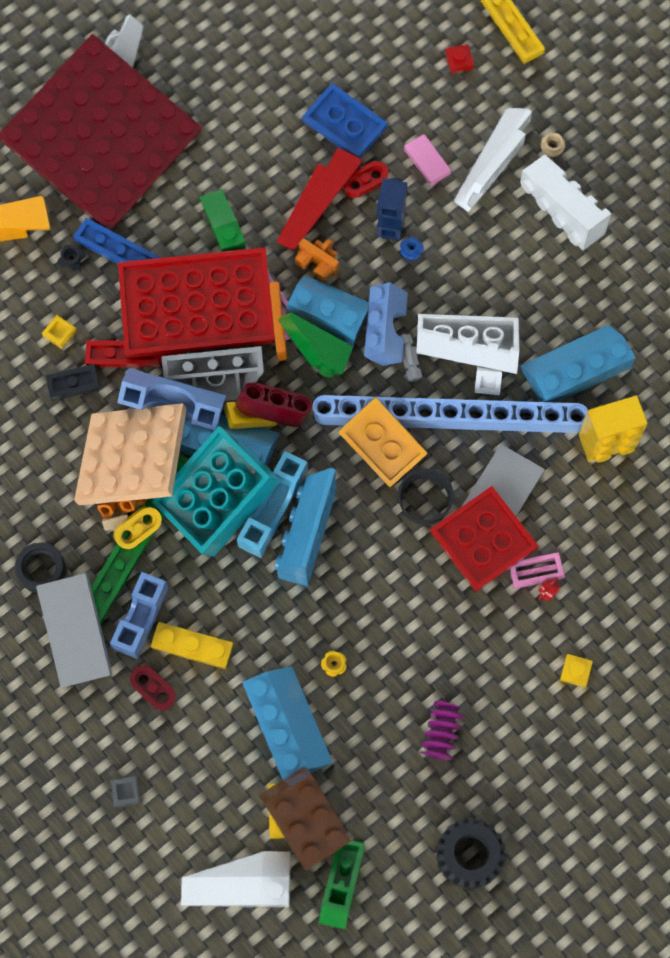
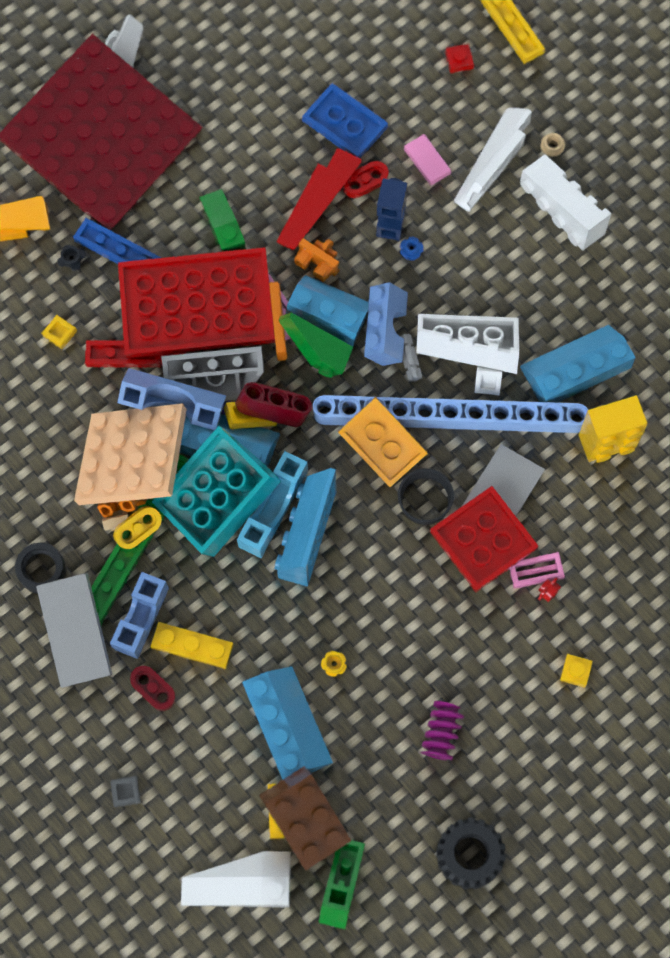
(73, 382): black plate -> none

